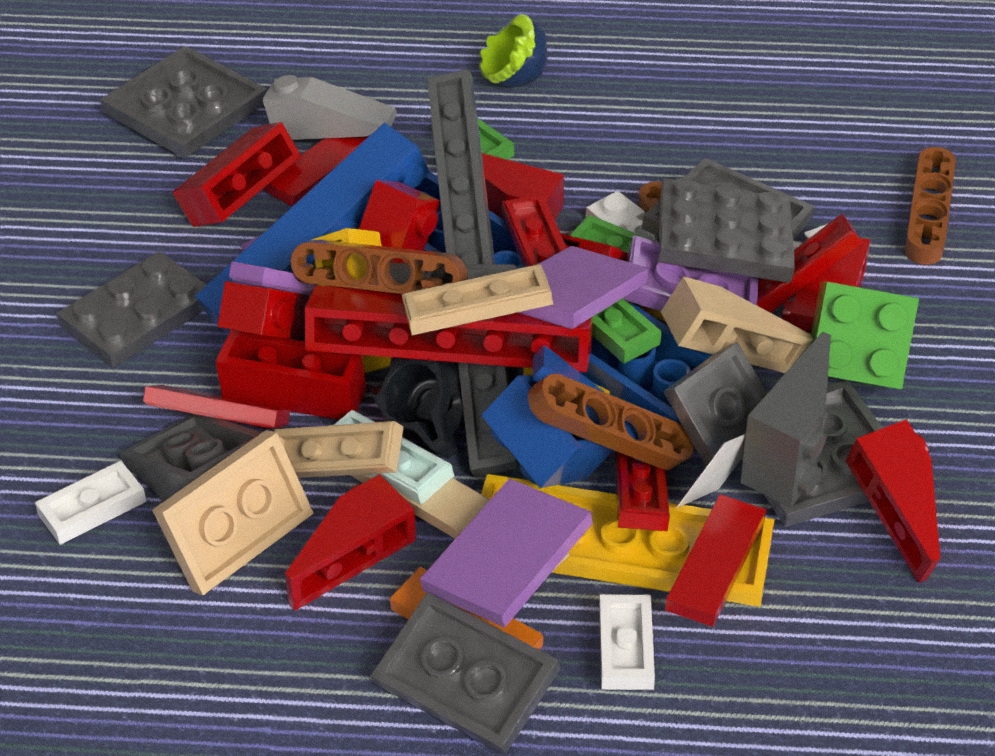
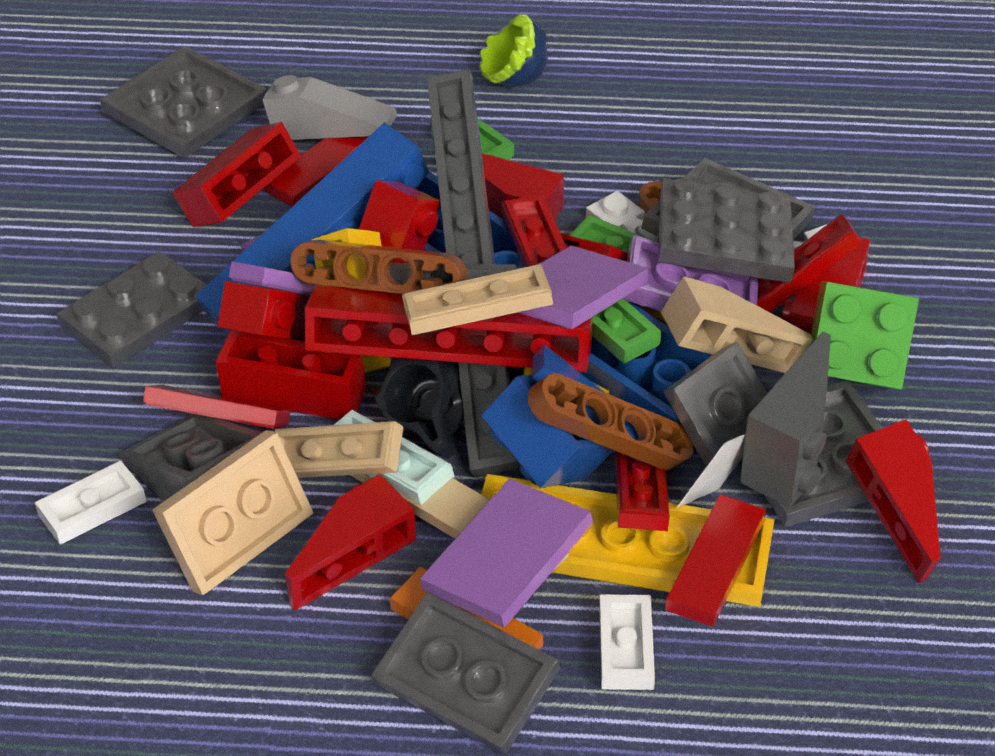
(930, 204): dark orange beam -> none

